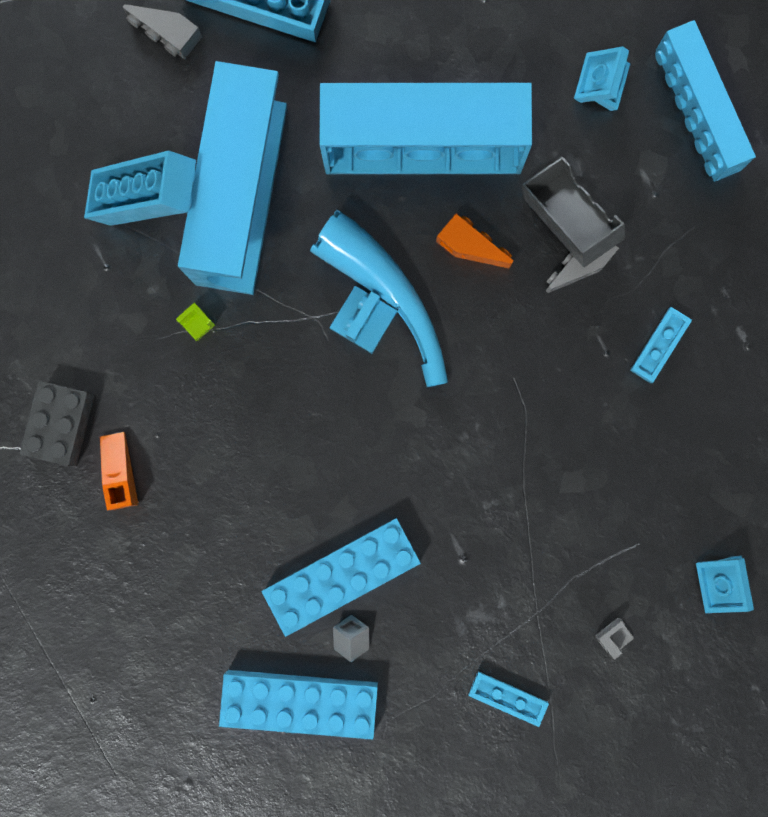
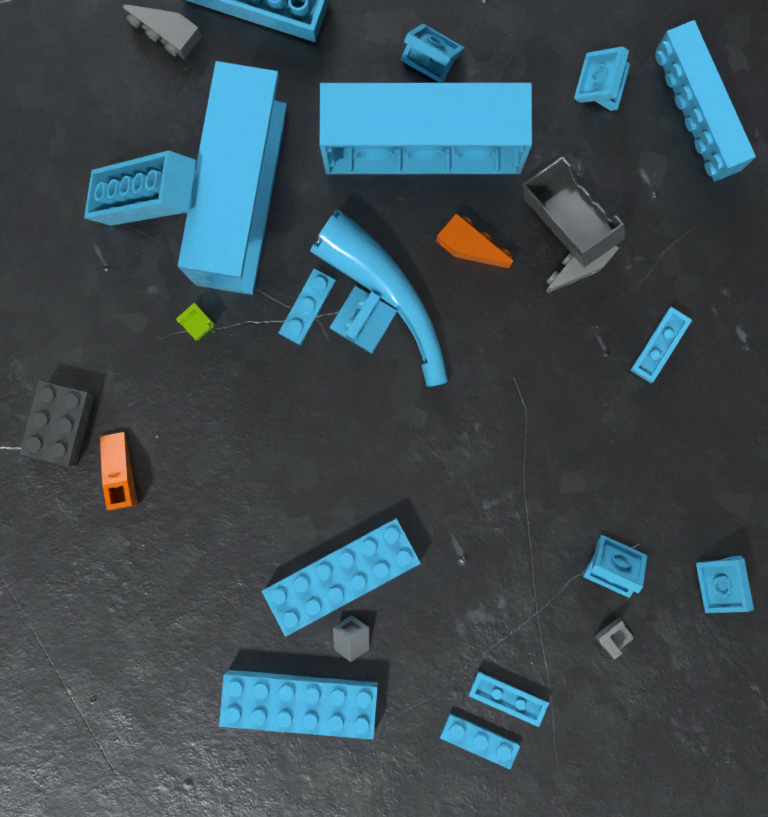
(307, 307): none -> medium azure plate
(430, 52): none -> medium azure bracket
(479, 741): none -> medium azure plate
(617, 567): none -> medium azure bracket

